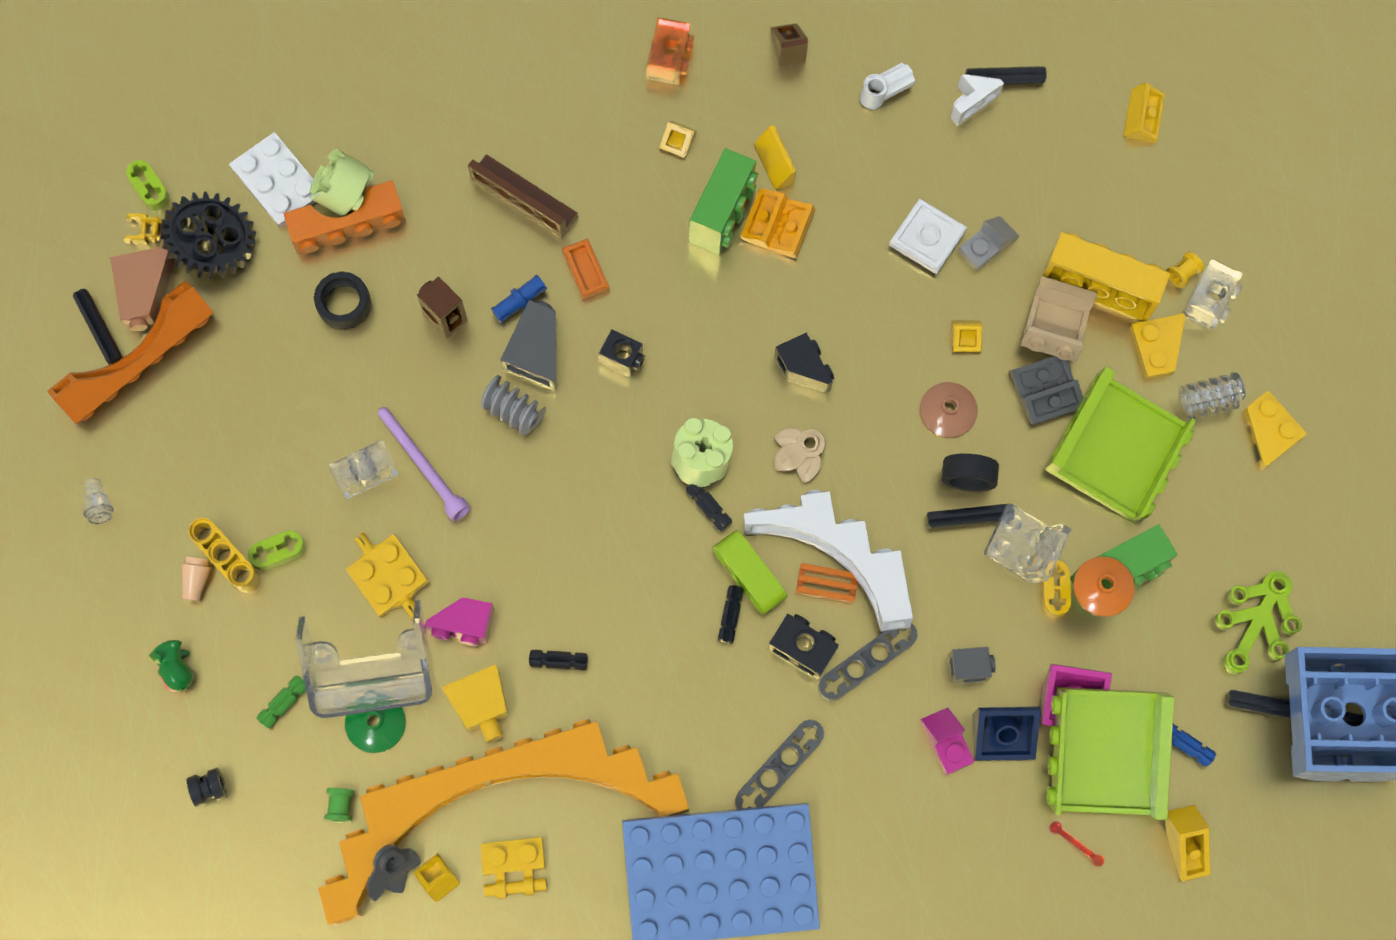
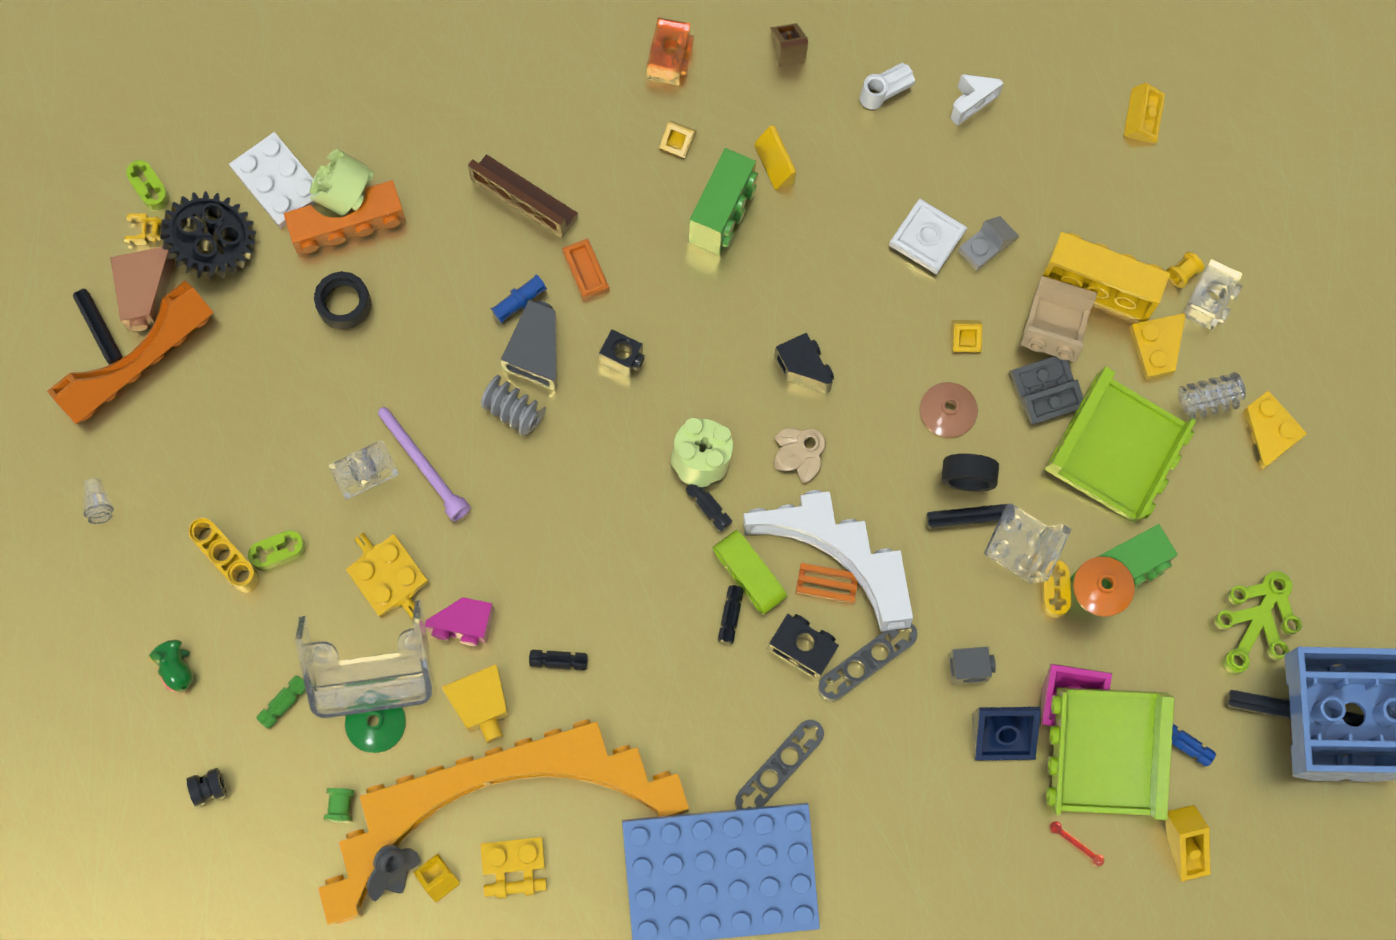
(194, 576): light nougat cone -> none
(442, 306): reddish brown brick -> none
(777, 223): light orange slope -> none
(947, 740): dark pink slope -> none
(1012, 75): black axle -> none

